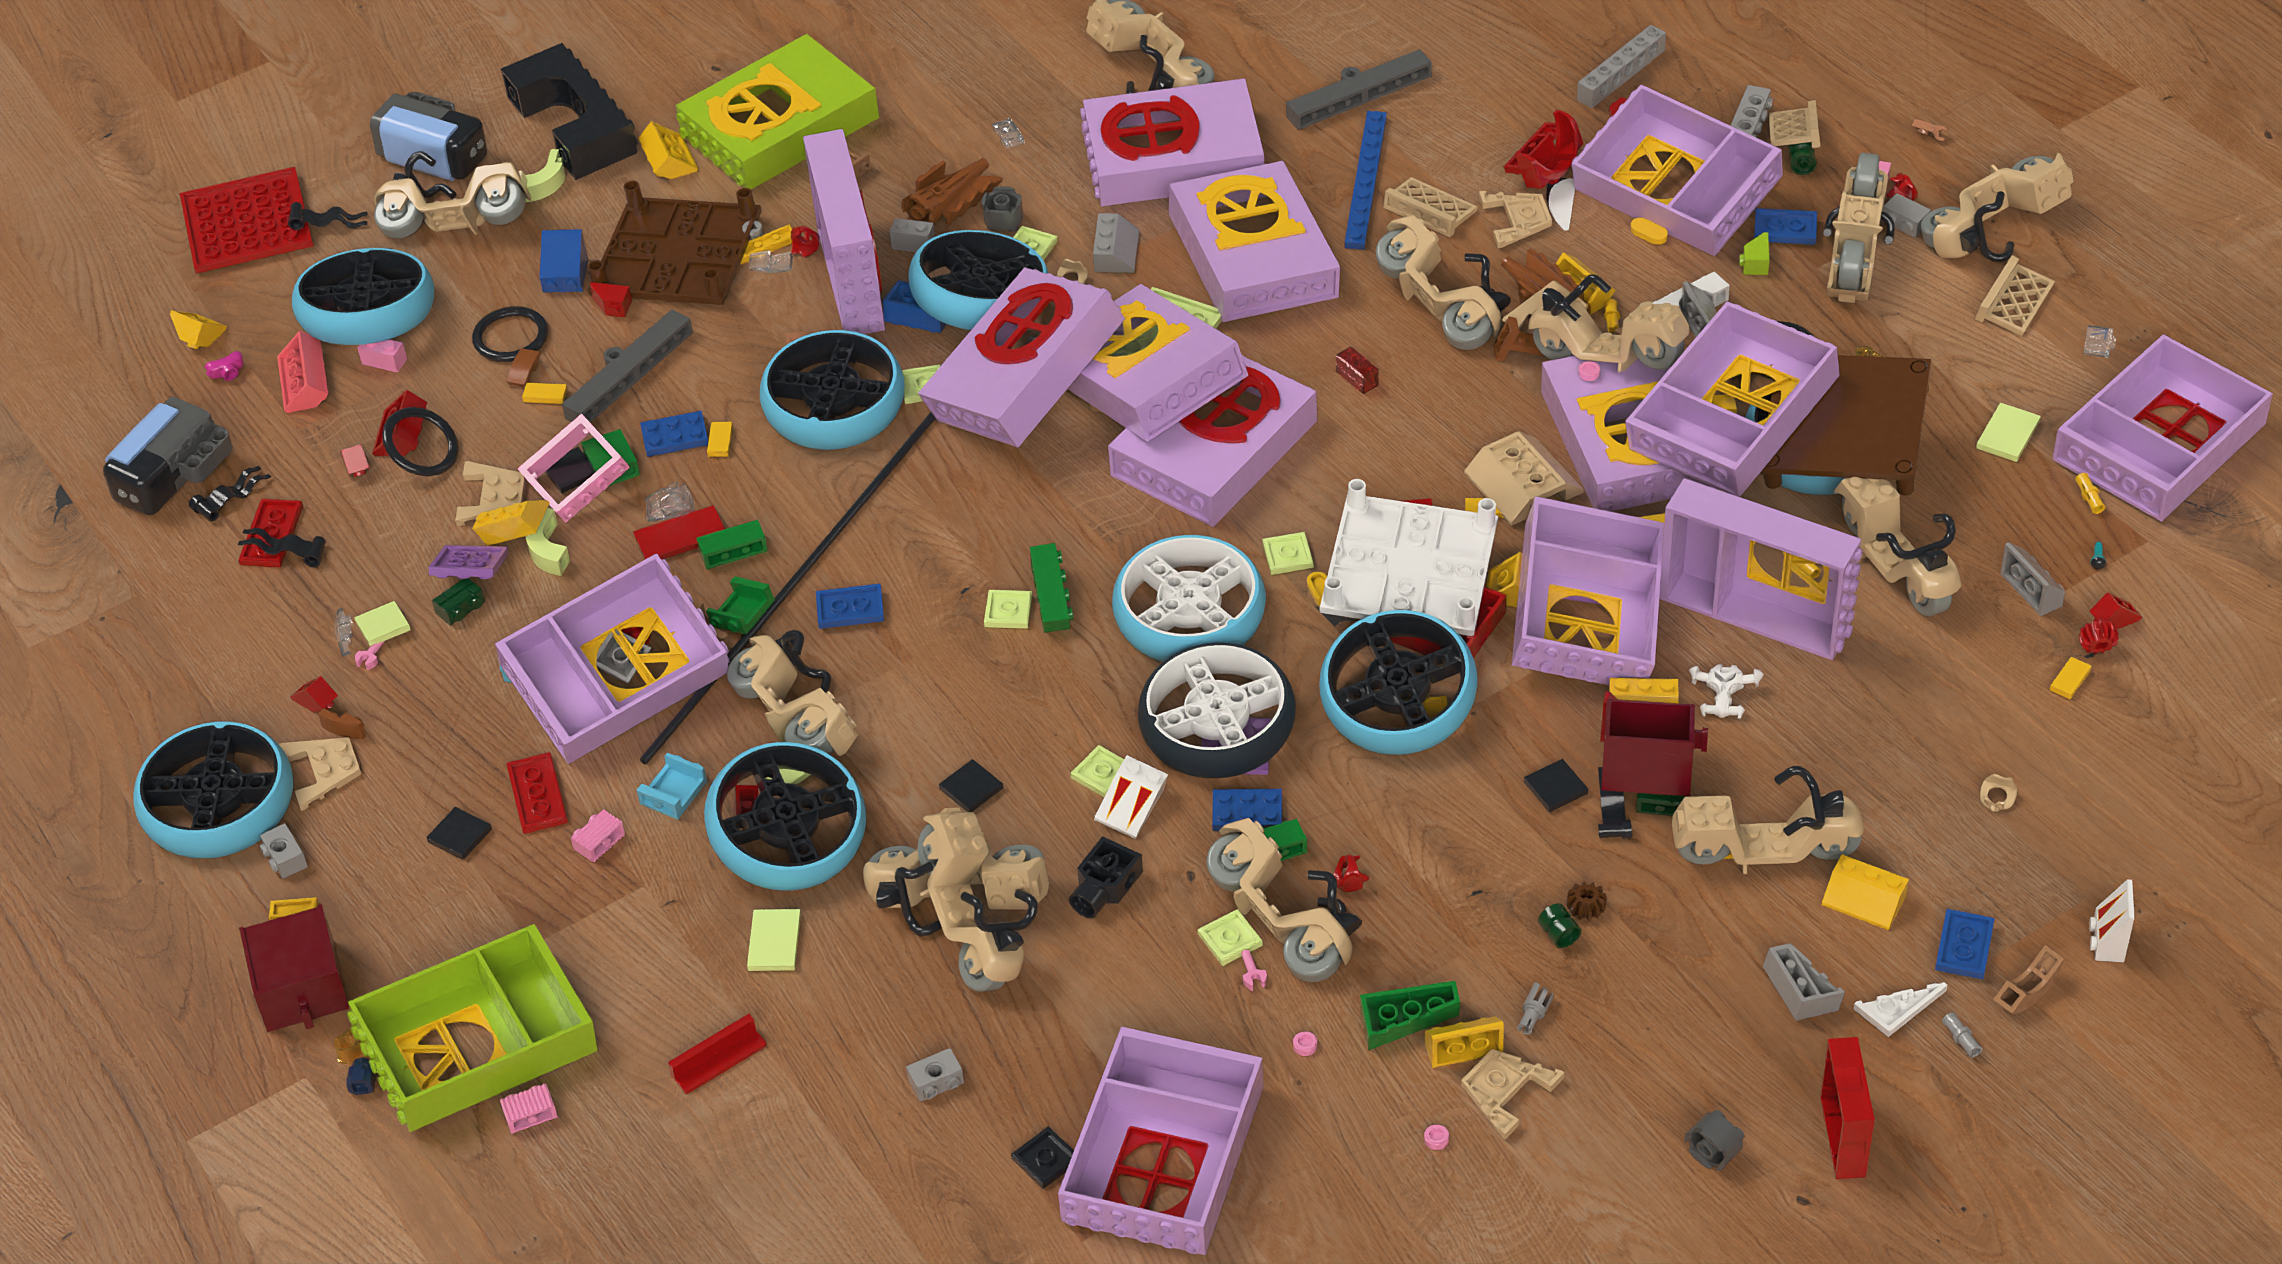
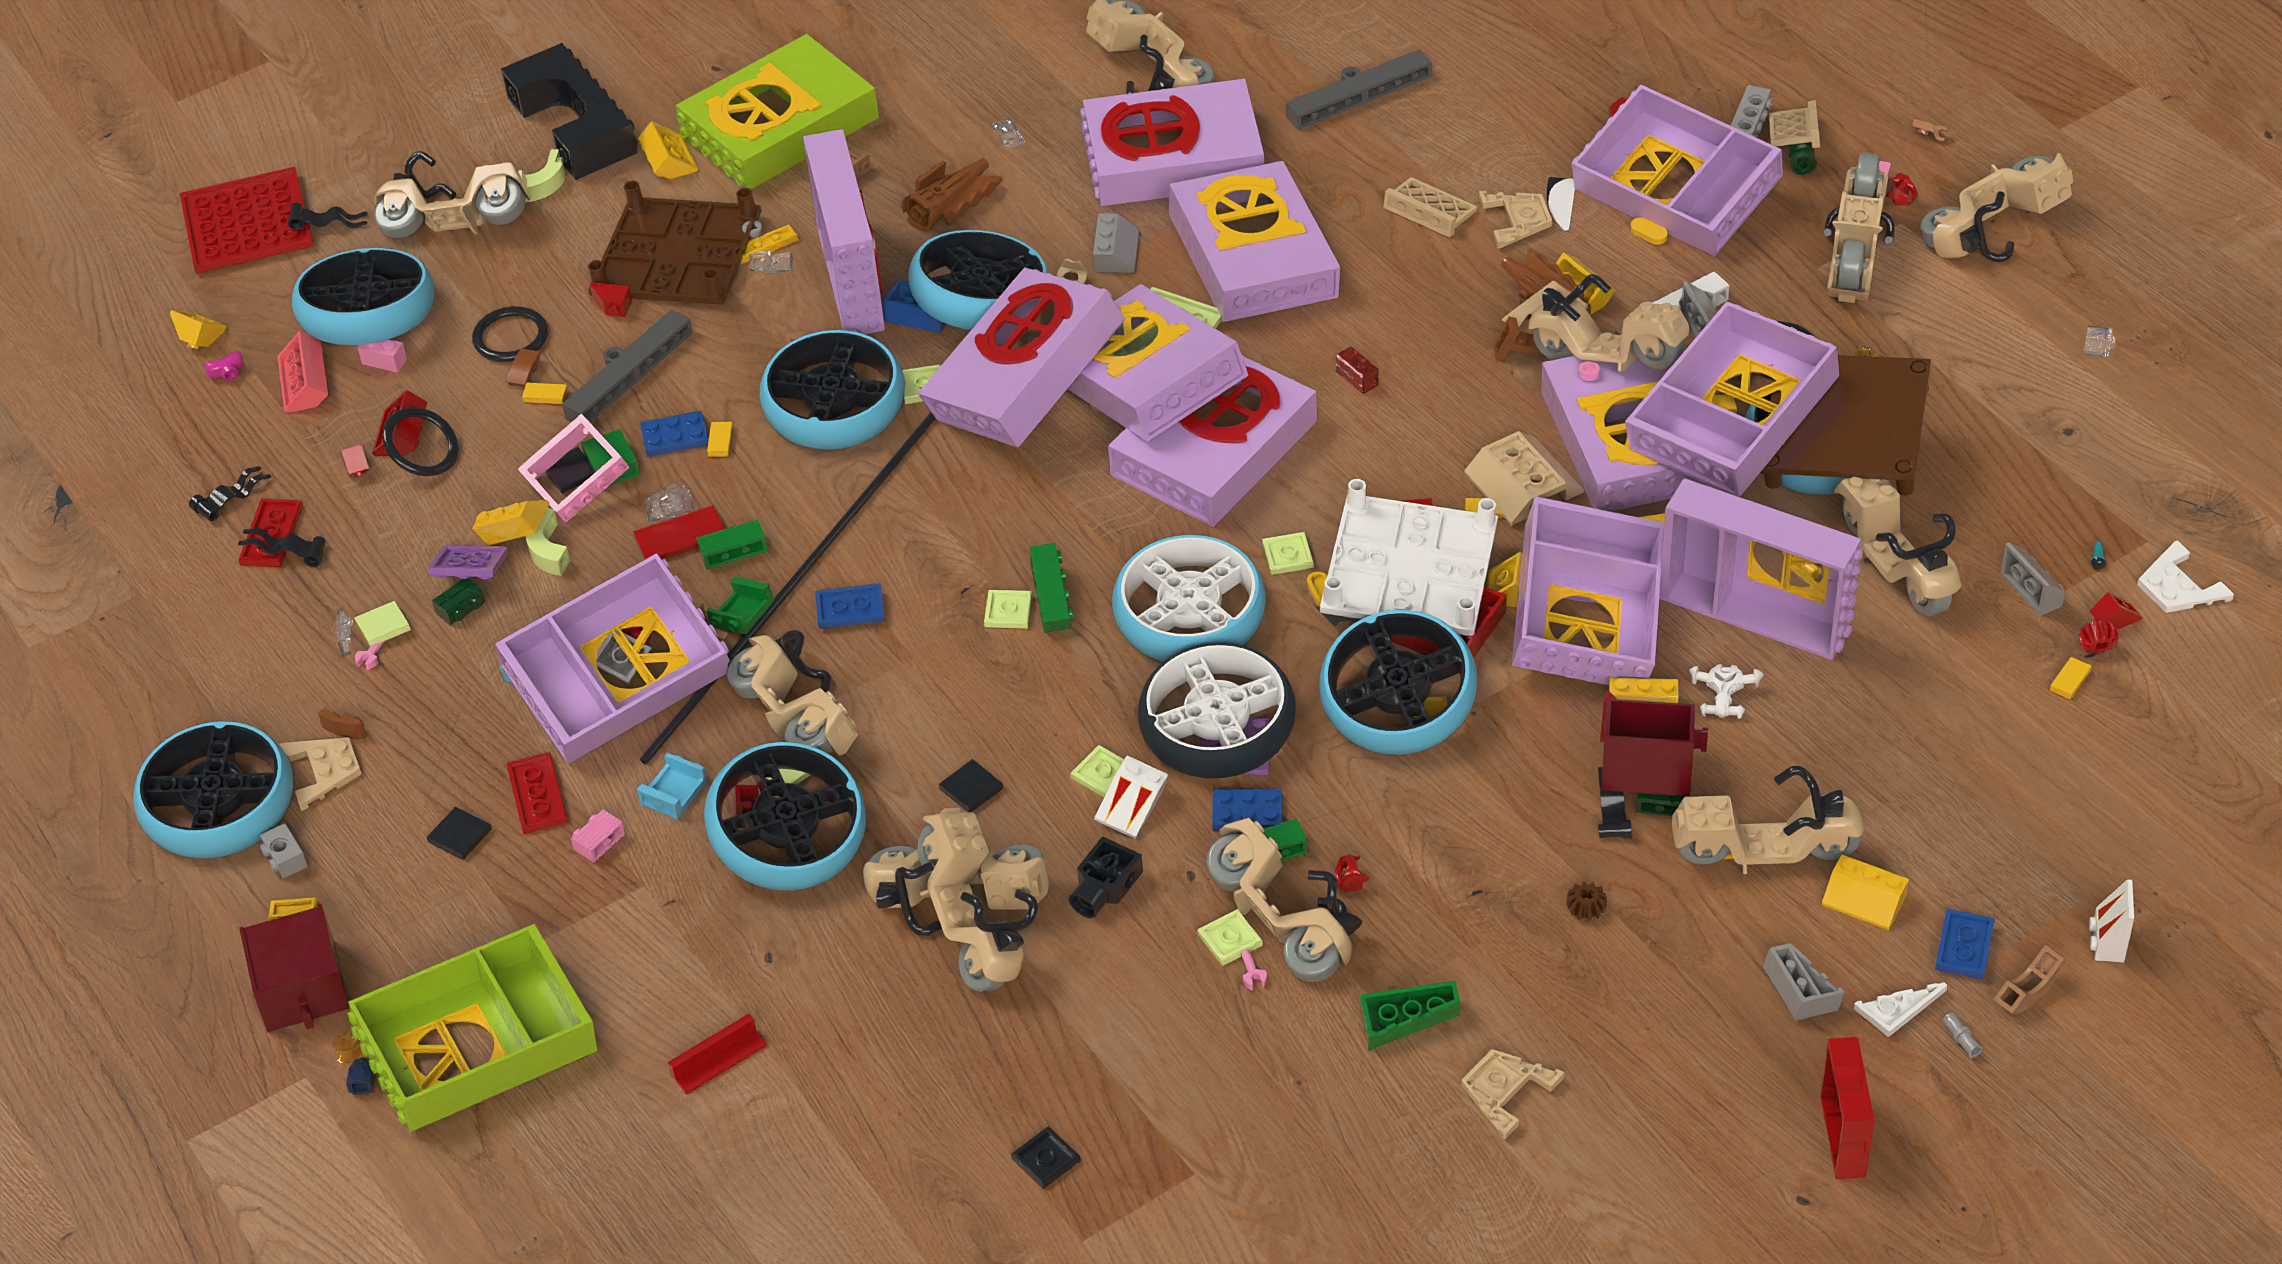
(164, 452): piece -> none
(315, 695): red slope -> none
(430, 126): piece -> none
(499, 489): tan wing -> none
(528, 1108): bright pink brick -> none
(563, 260): blue slope -> none
(774, 940): yellowish green tile -> none
(804, 245): red piece -> none
(910, 234): light grey brick -> none
(922, 1074): light grey brick -> none
(1002, 209): dark grey brick -> none
(1037, 240): yellowish green tile -> none
(1172, 1097): lavender panel -> none
(1305, 1043): bright pink tile -> none
(1365, 180): blue plate -> none
(1436, 1137): bright pink tile -> none
(1464, 1041): yellow slope -> none
(1466, 313): piece -> none
(1533, 1008): light grey arm -> none
(1540, 159): red piece -> none
(1556, 785): black tile -> none
(1560, 926): dark green wheel -> none
(1611, 315): yellow axle -> none
(1621, 66): light grey brick -> none
(1714, 1140): dark grey brick -> none
(1756, 256): lime slope -> none
(1786, 225): blue plate -> none
(1906, 214): light grey brick -> none
(1998, 781): tan piece -> none
(2002, 285): tan fence -> none
(2008, 432): yellowish green tile -> none
(2090, 493): yellow pin -> none
(2141, 463): lavender panel -> none
(2174, 589): none -> white wing

